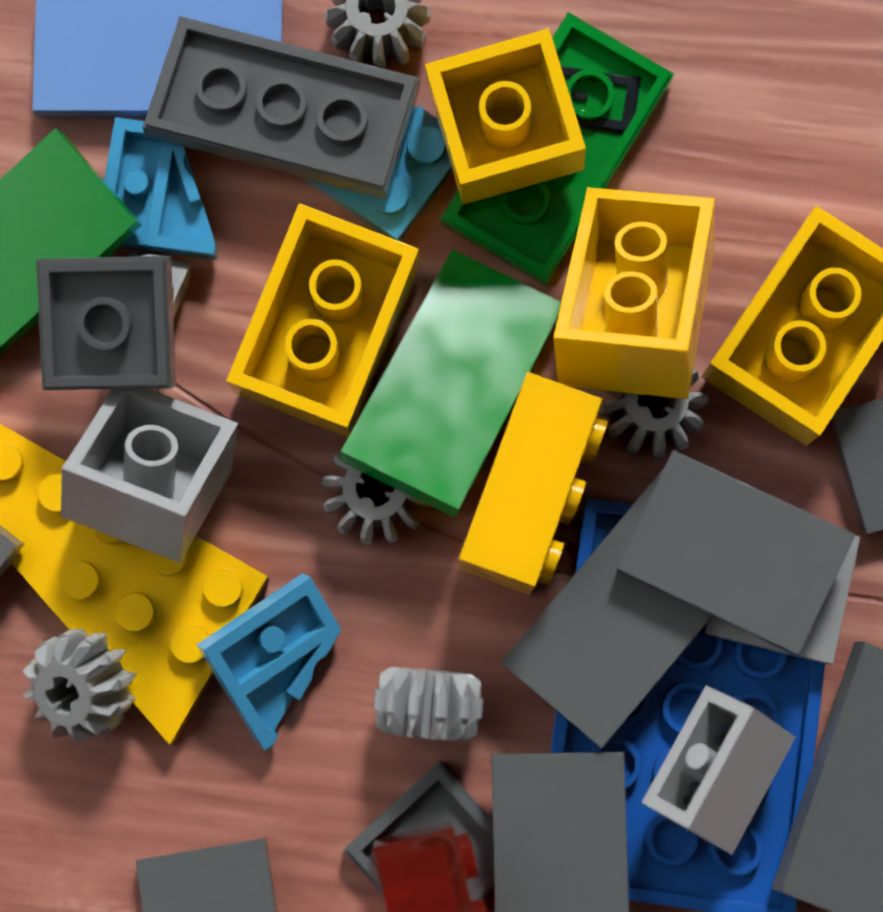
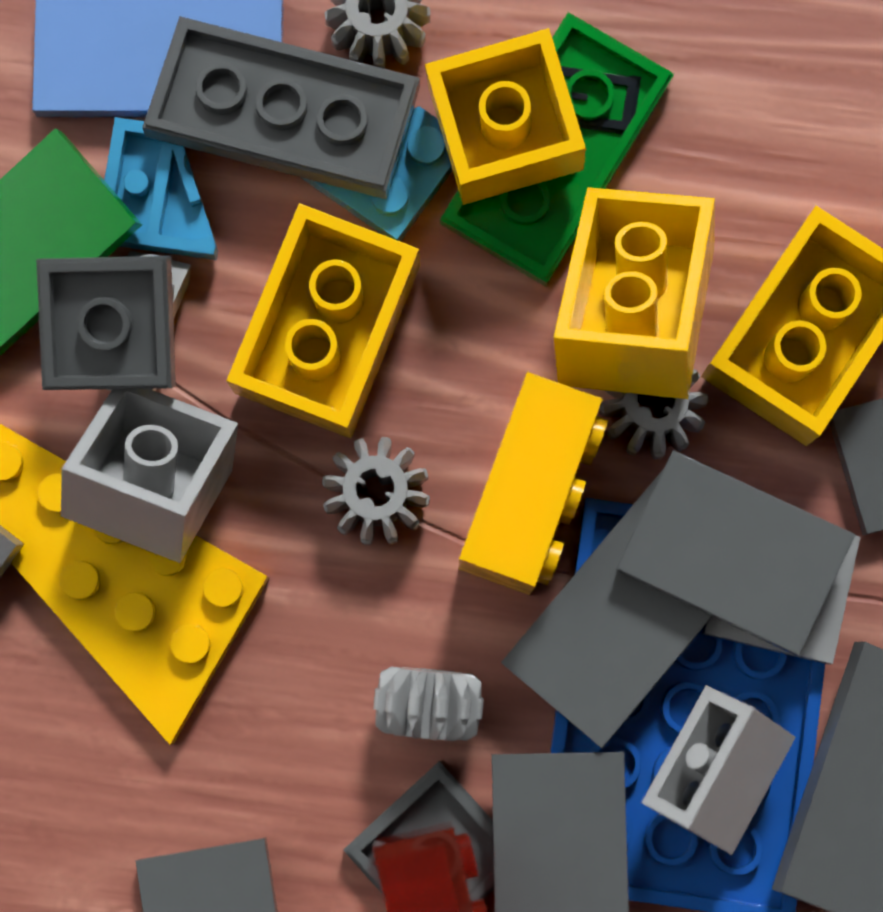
(79, 685): light grey gear -> none
(271, 654): dark azure wing -> none
(451, 383): tile -> none

